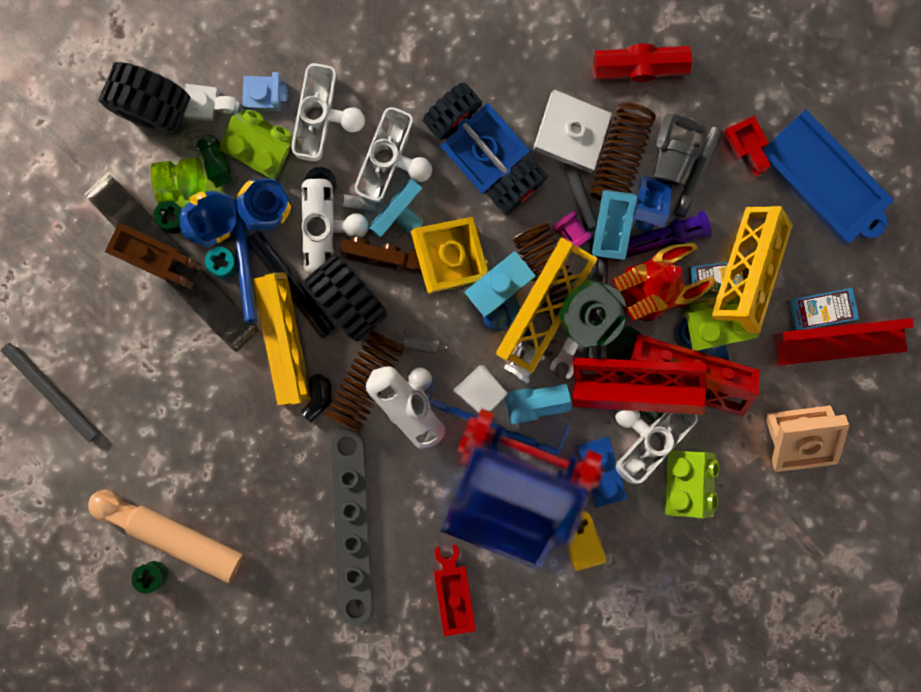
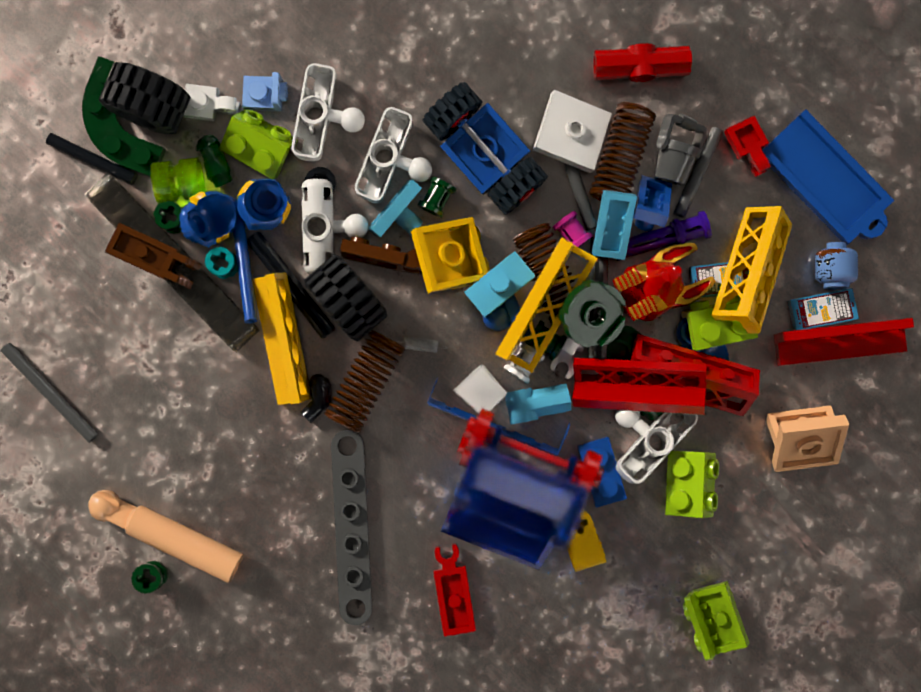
(91, 158): none -> black bar
(107, 131): none -> dark green plate
(357, 203): white piece -> none
(409, 405): white piece -> none
(436, 197): none -> dark green bush
(555, 344): none -> dark green bush
(715, 620): none -> lime bracket
(836, 266): none -> medium blue head

